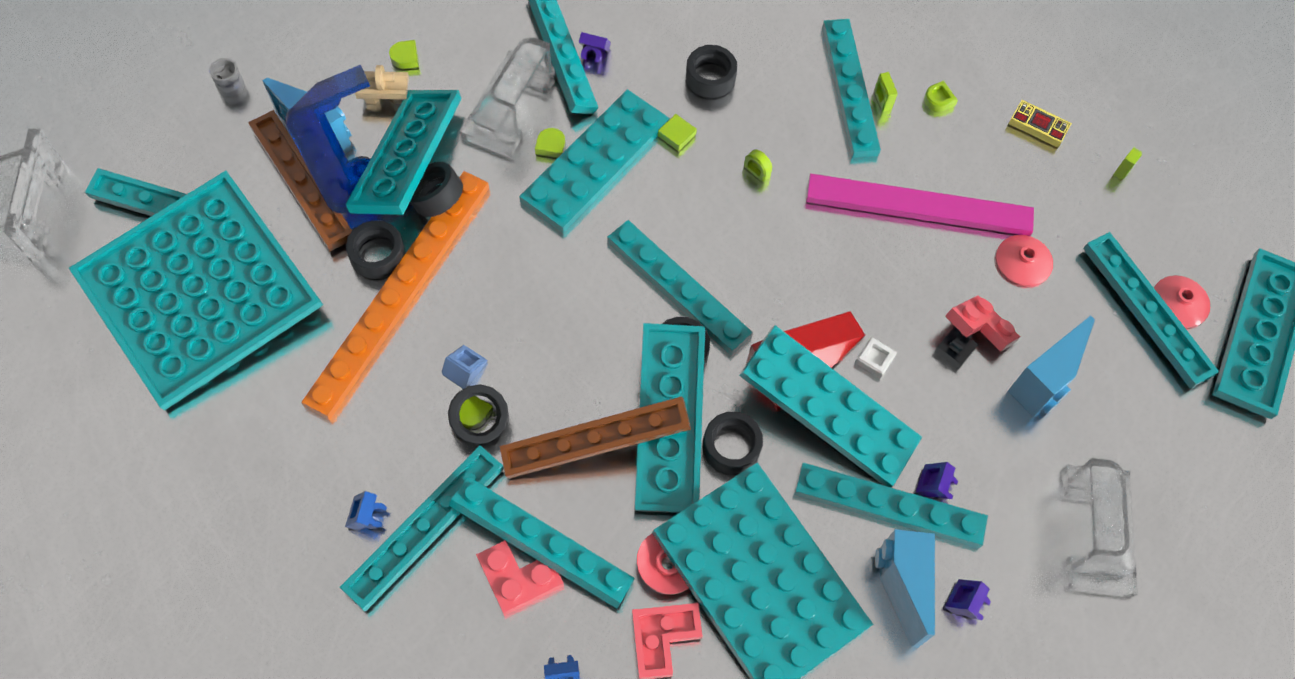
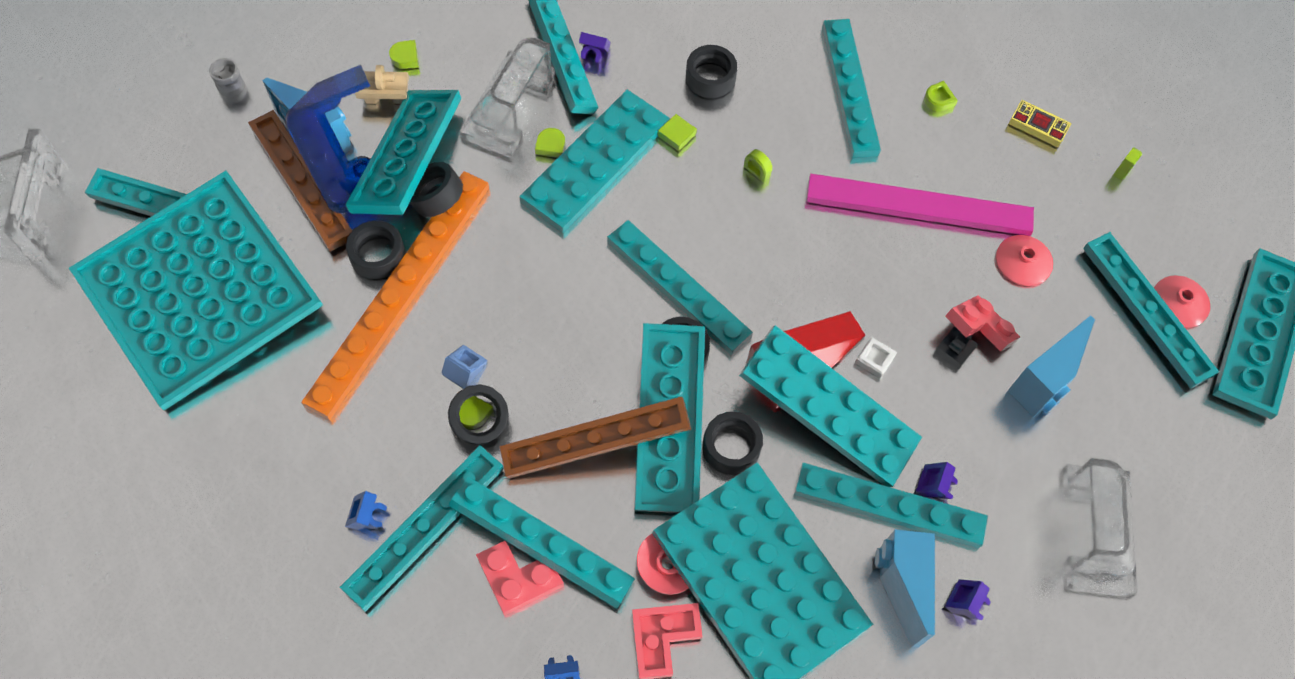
(885, 91): lime tile -> none

